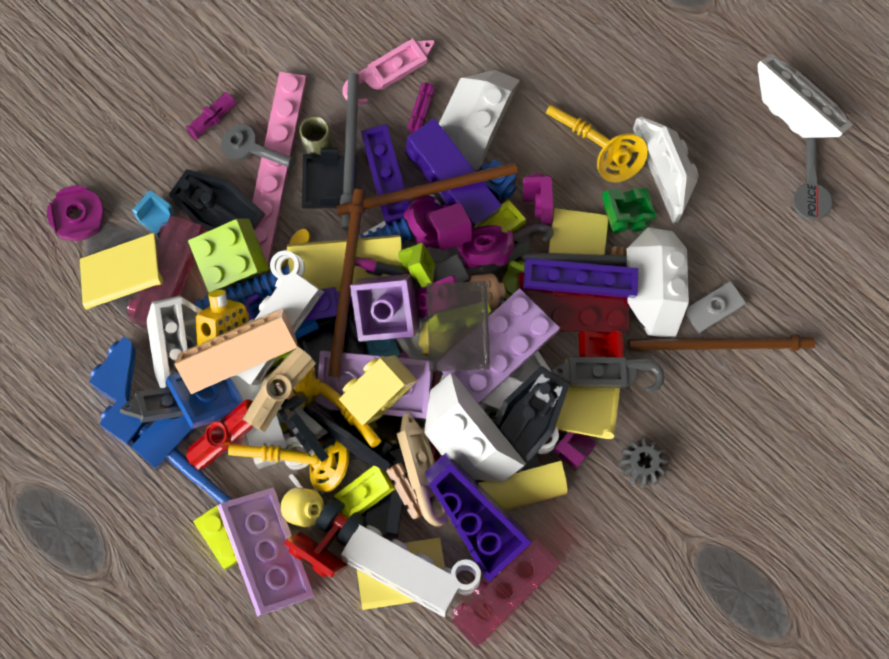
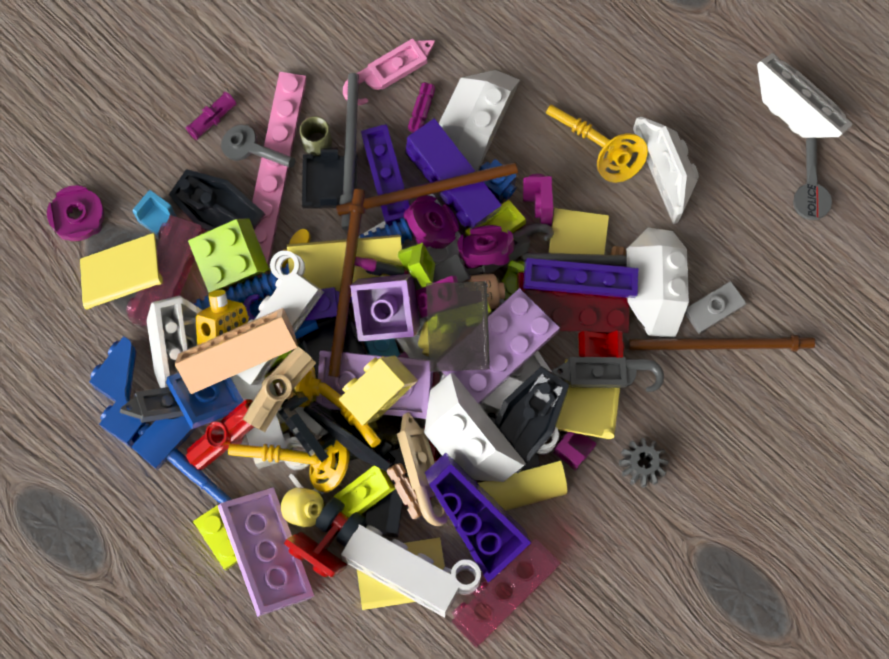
(452, 226): magenta panel -> none
(628, 209): green cylinder -> none

